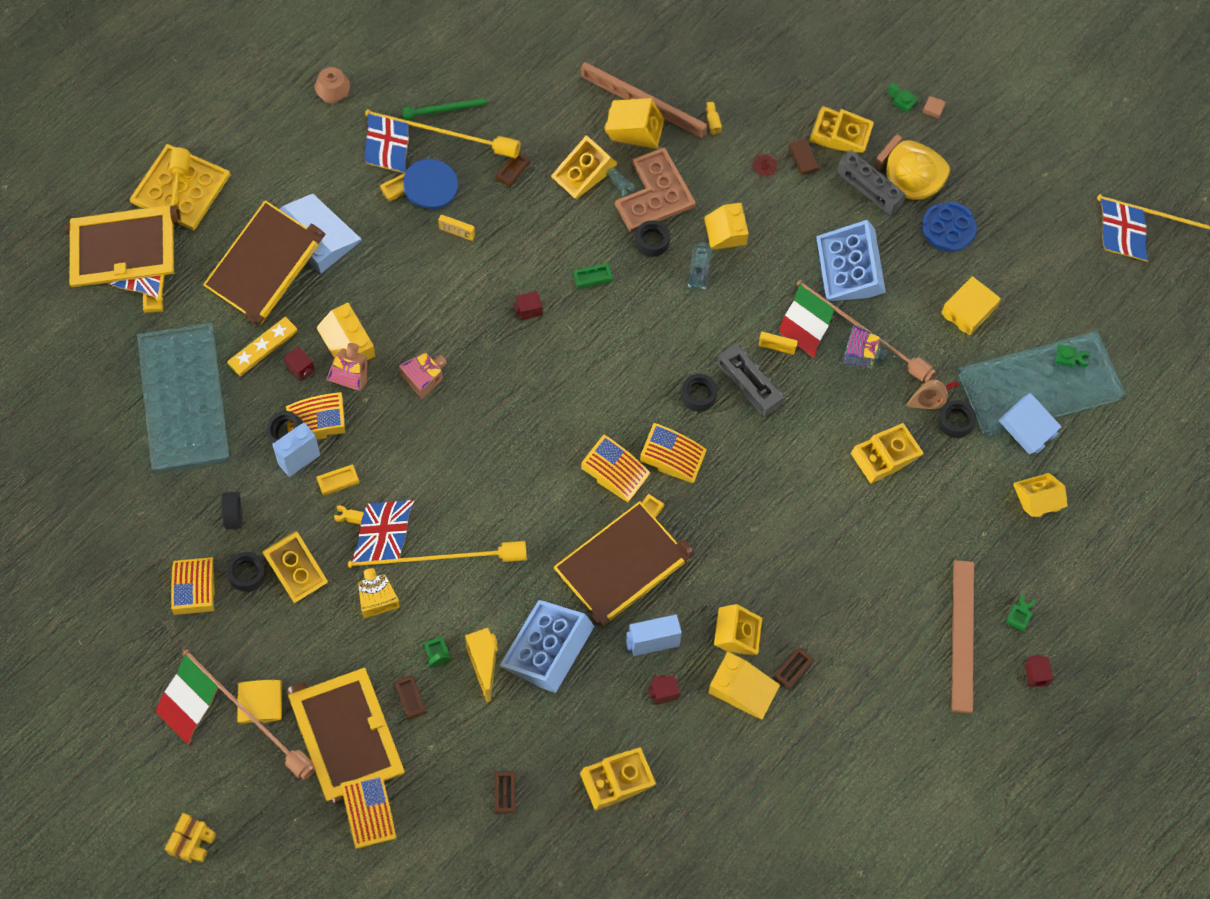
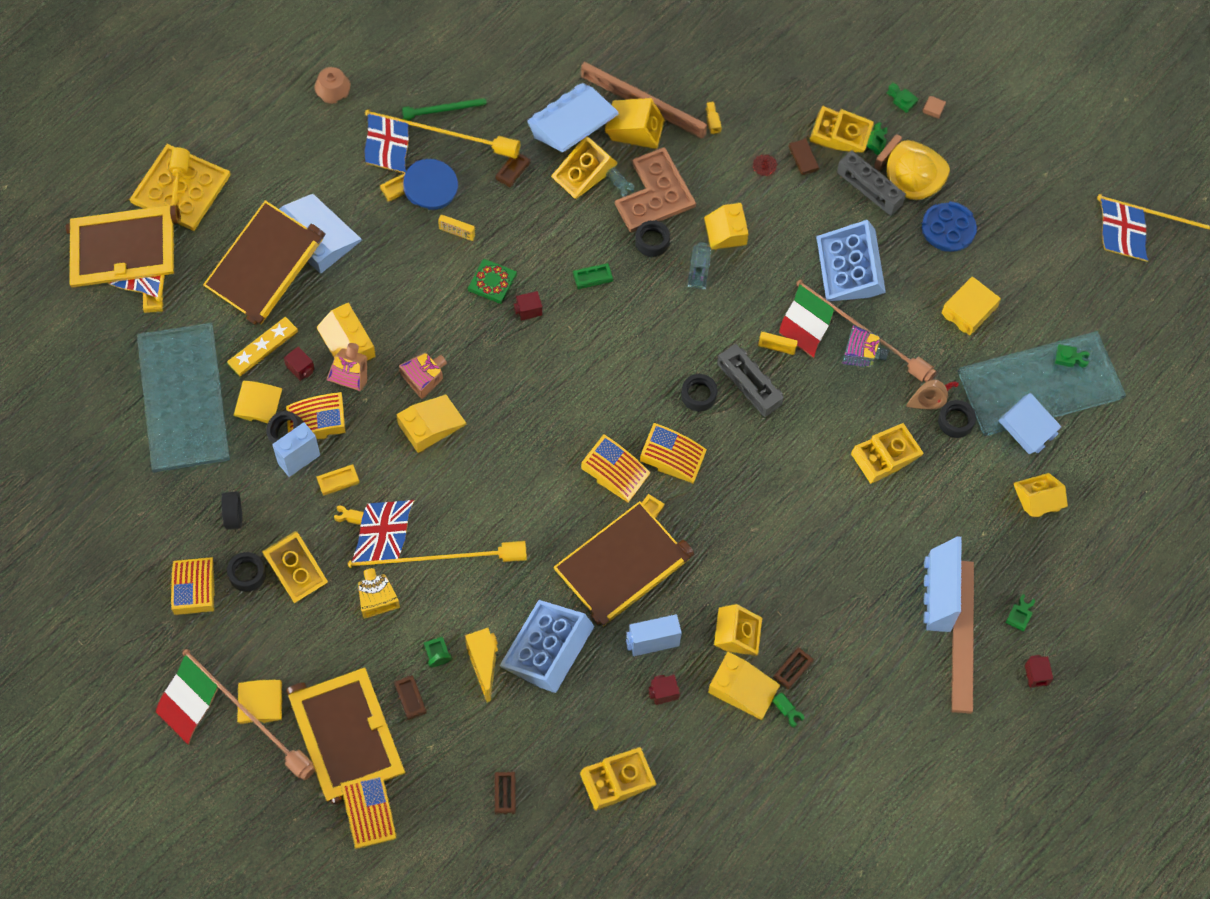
(188, 838): yellow hips -> none
(257, 401): none -> yellow slope
(429, 421): none -> yellow slope
(492, 281): none -> tile
(571, 118): none -> light blue slope
(787, 709): none -> green bar
(876, 139): none -> green plate
(943, 586): none -> light blue slope

